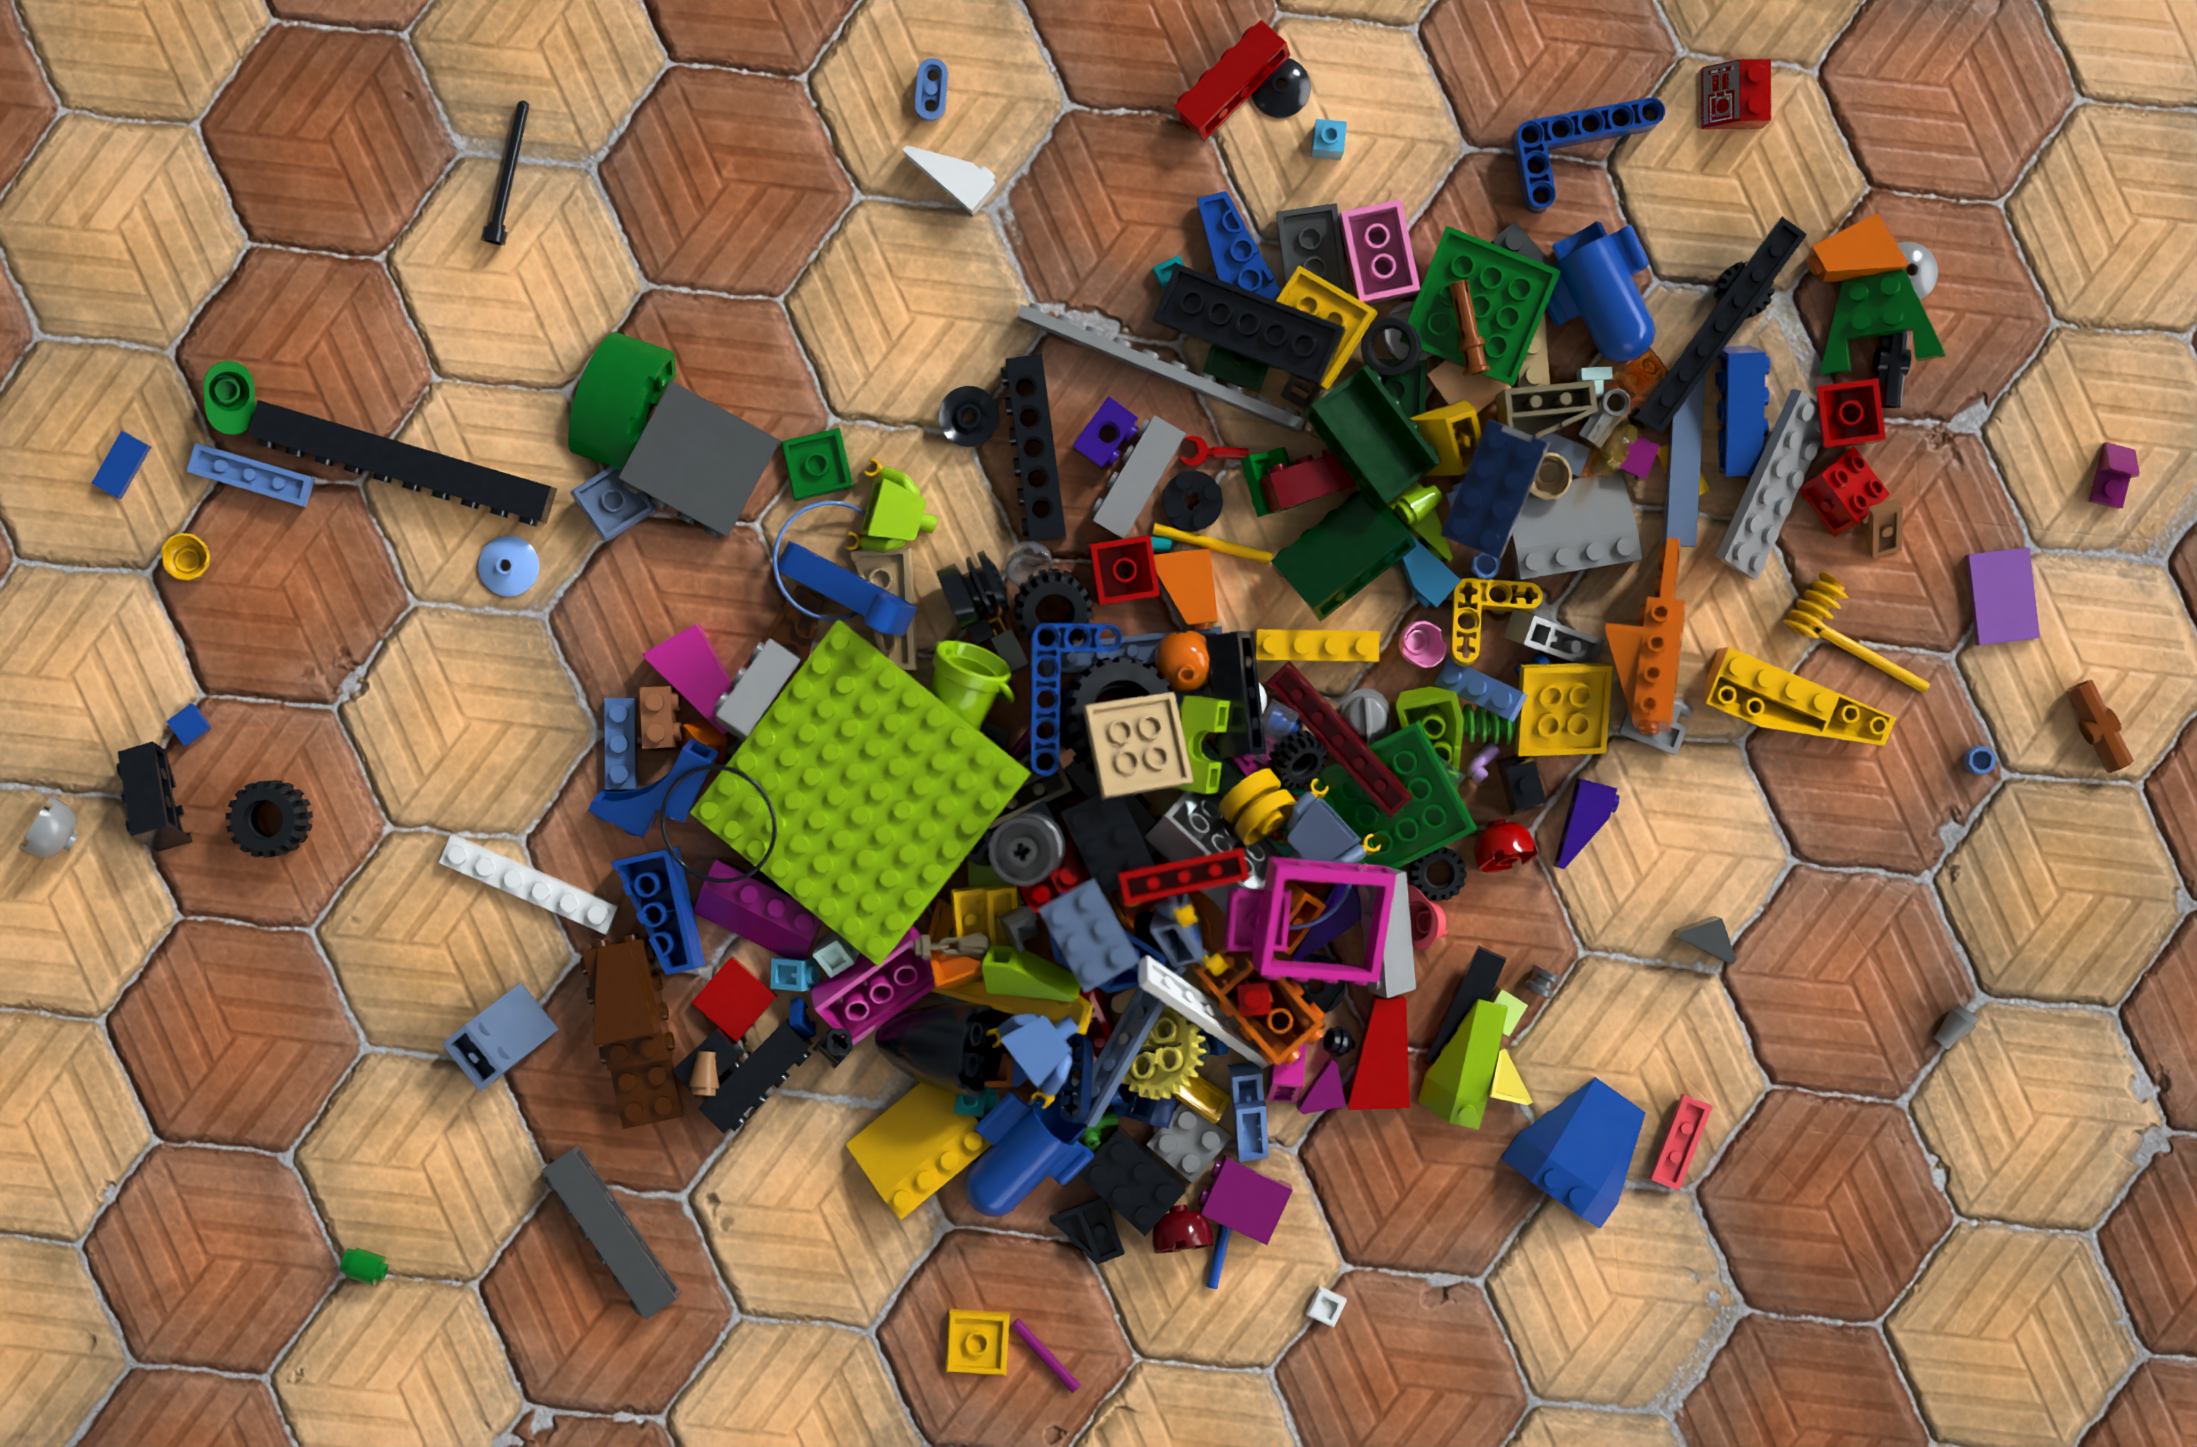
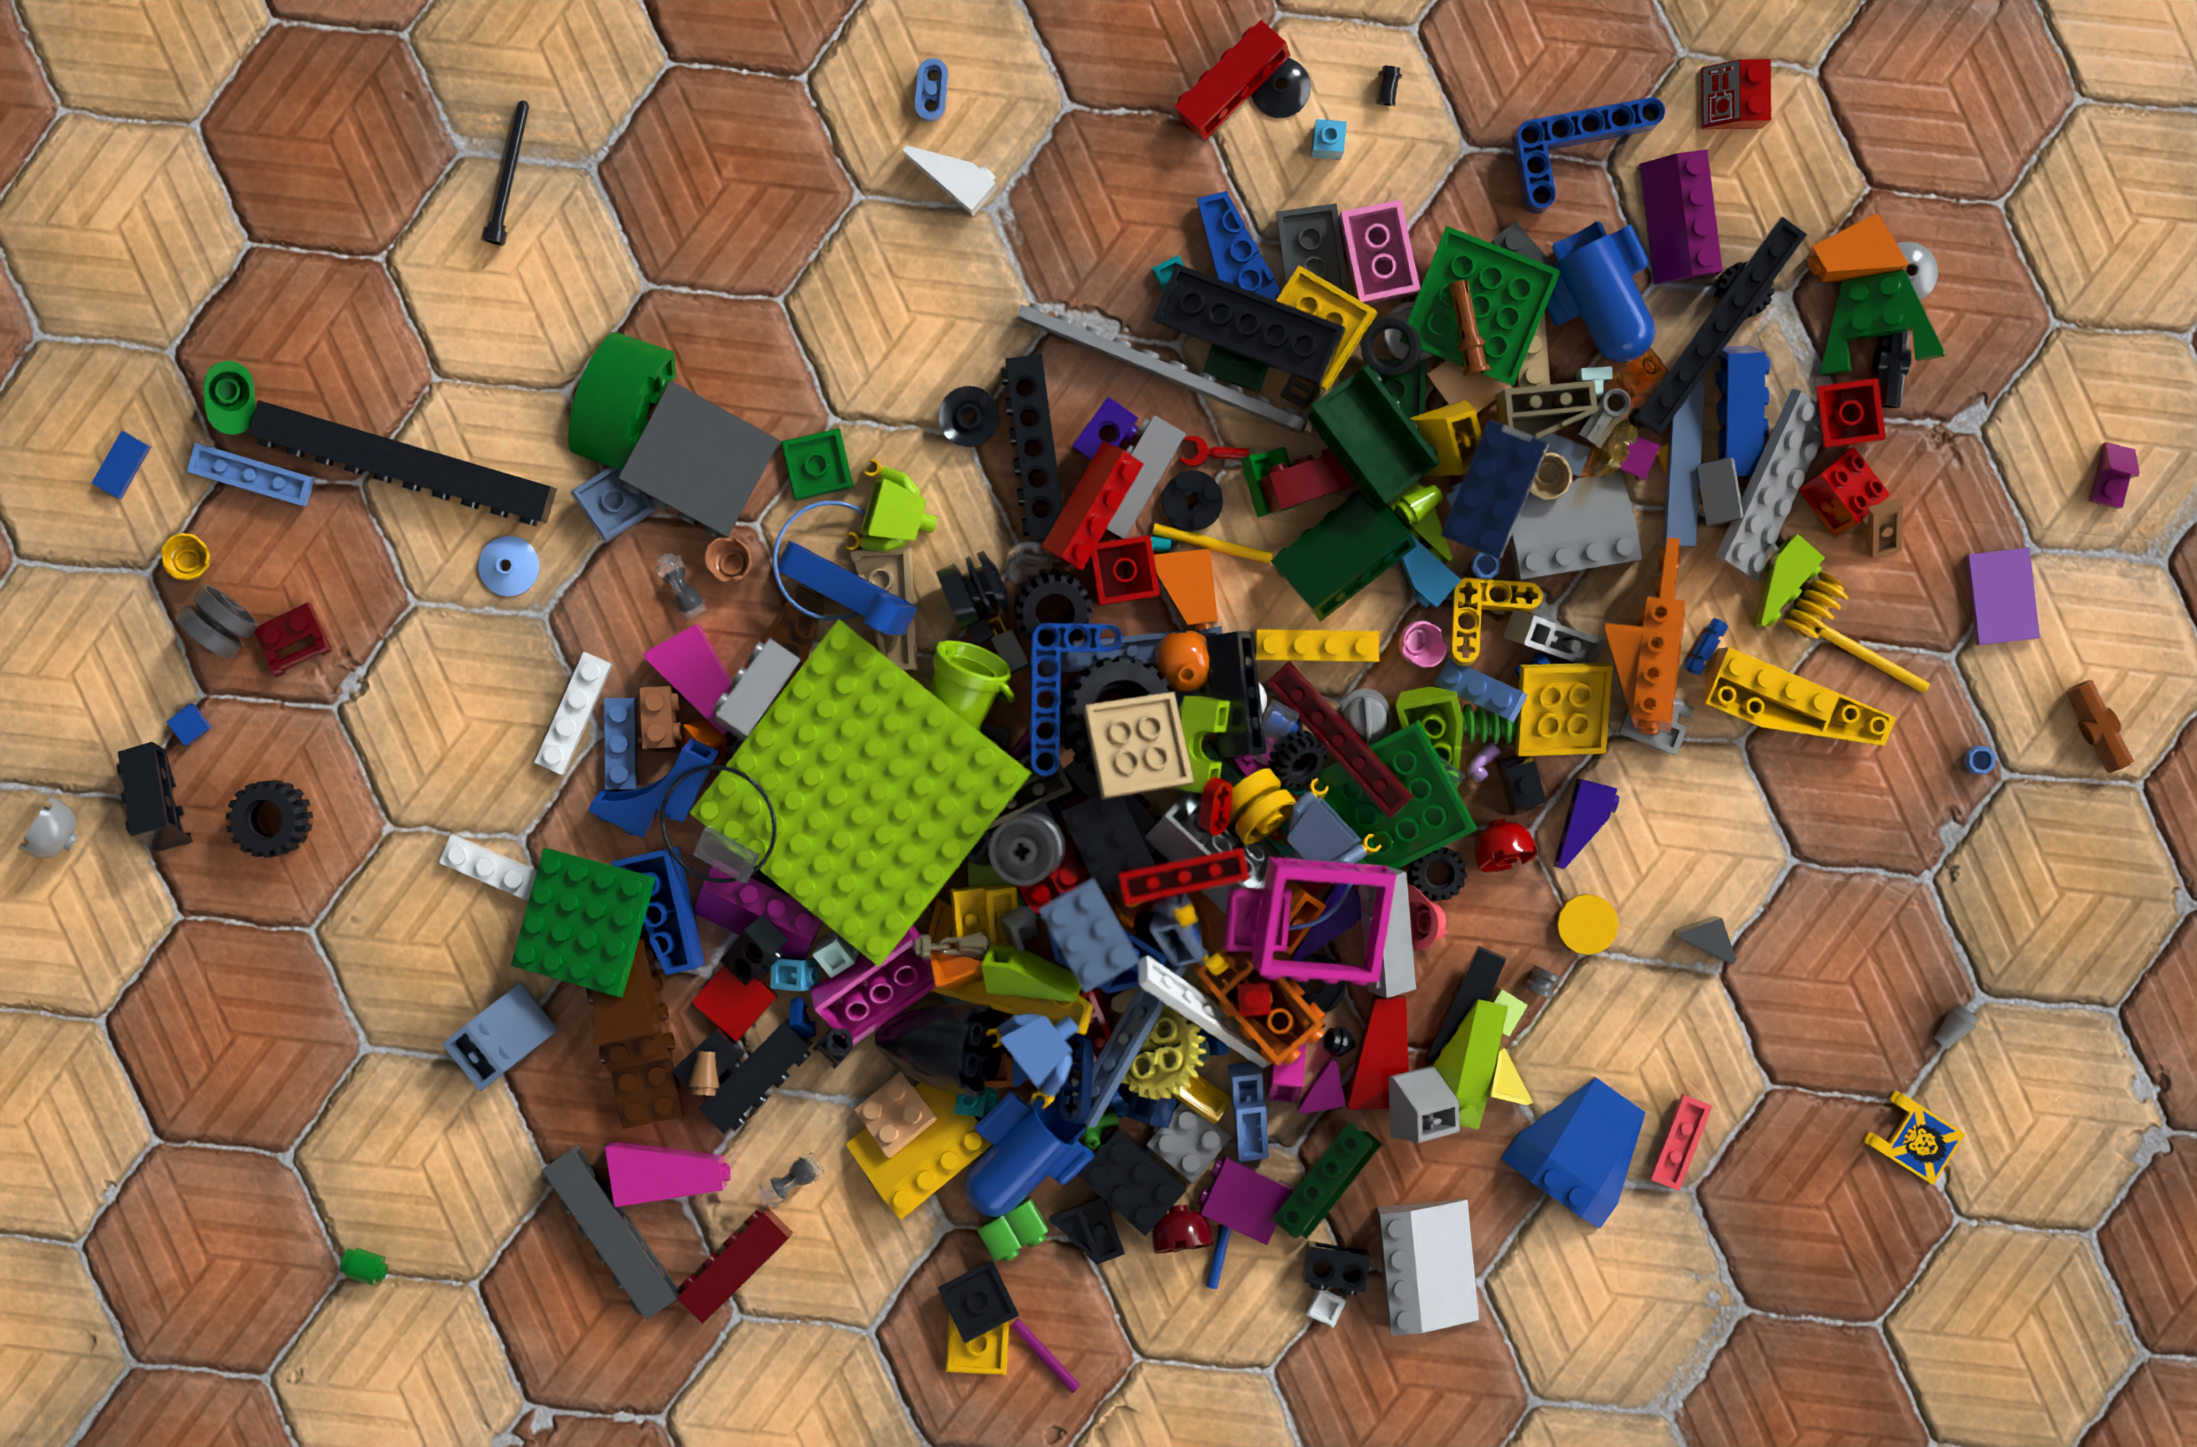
(217, 621): none -> flat silver wheel
(287, 631): none -> dark red plate
(573, 713): none -> white plate
(583, 922): none -> green plate
(661, 1173): none -> dark pink slope
(687, 598): none -> clear piece
(726, 854): none -> clear tile
(728, 560): none -> nougat hair
(734, 1265): none -> dark red brick
(754, 950): none -> black brick
(802, 1173): none -> clear piece
(895, 1114): none -> light nougat plate
(978, 1301): none -> black plate
(1010, 1232): none -> bright green brick
(1092, 505): none -> red brick
(1215, 806): none -> red beam
(1327, 1181): none -> dark green panel
(1338, 1258): none -> black brick
(1388, 85): none -> black pin
(1422, 1106): none -> light grey slope
(1427, 1266): none -> slope
(1587, 924): none -> yellow tile
(1681, 217): none -> magenta slope
(1706, 646): none -> blue axle
(1720, 491): none -> light grey panel
(1784, 575): none -> lime slope
(1921, 1140): none -> flag

